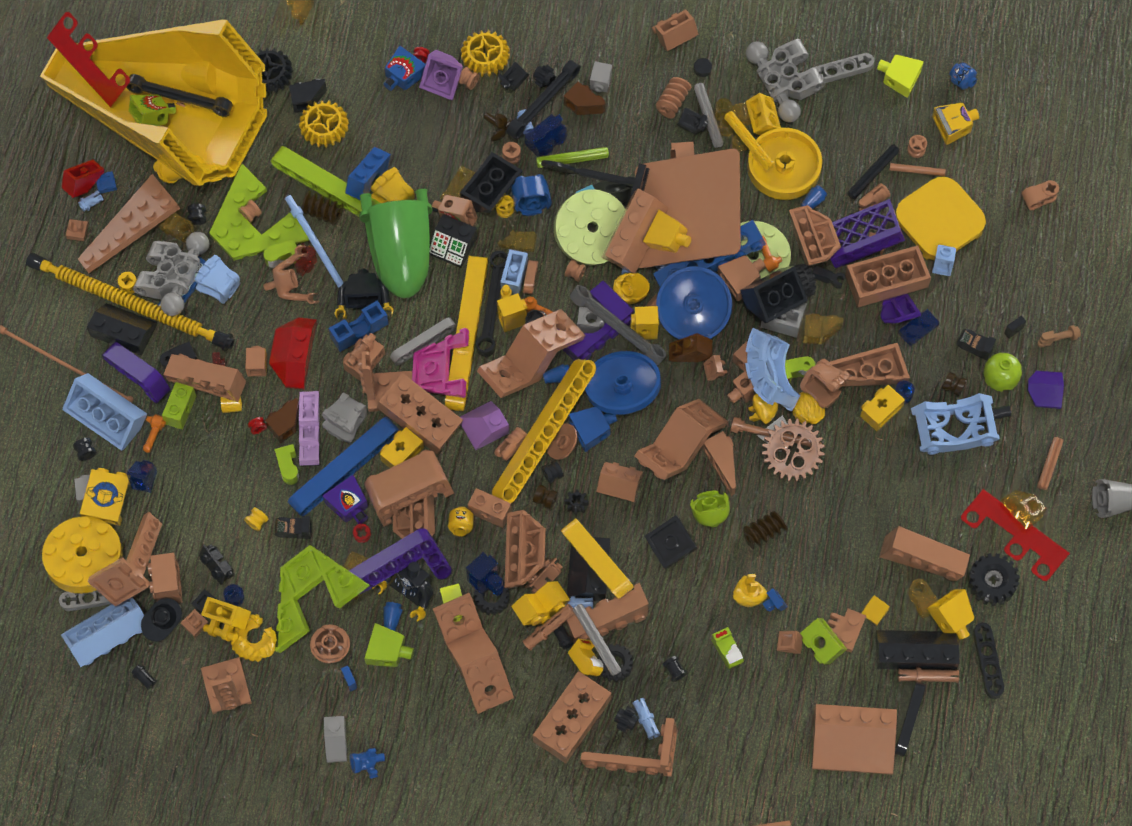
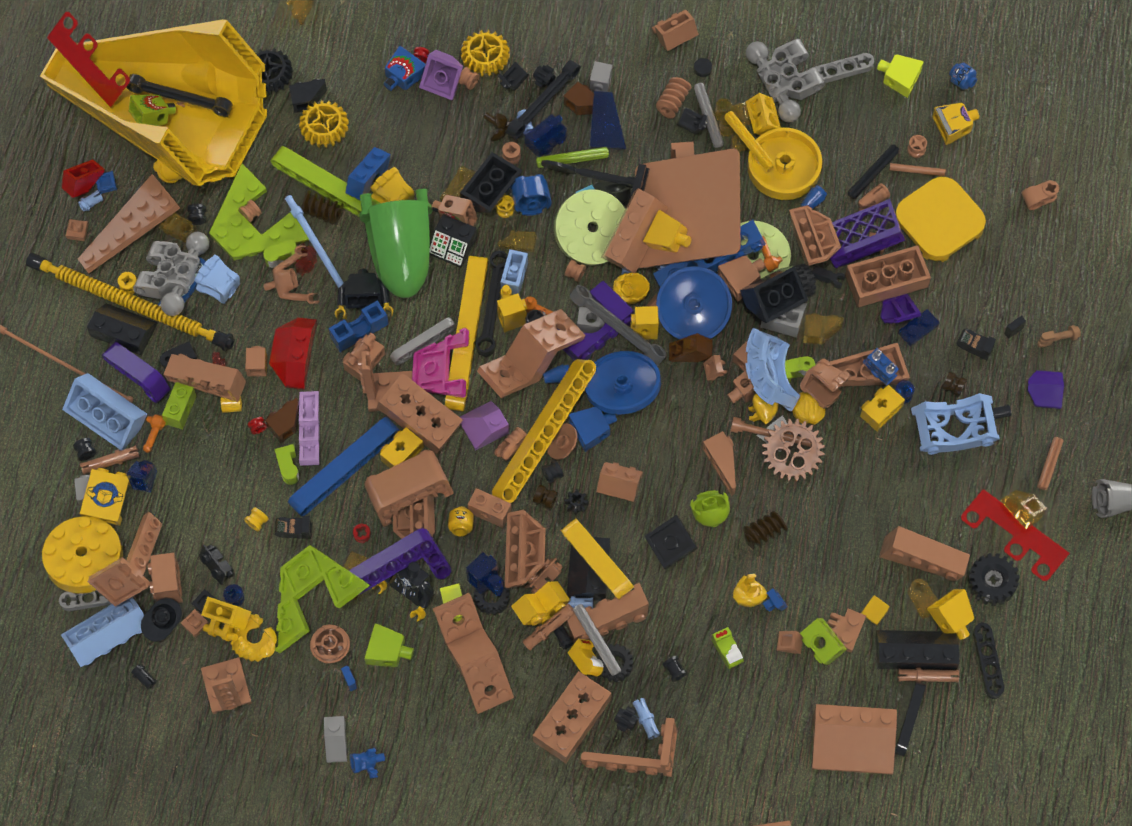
(109, 460): none -> nougat pin
(344, 418): light grey piece -> none
(347, 501): dark purple torso -> none
(392, 614): blue cone -> none
(530, 277): nougat beam -> none
(605, 122): none -> clear blue wing
(681, 439): nougat bracket -> none
(881, 366): none -> blue piece
(944, 260): light blue bracket -> none
(1002, 371): lime cylinder -> none

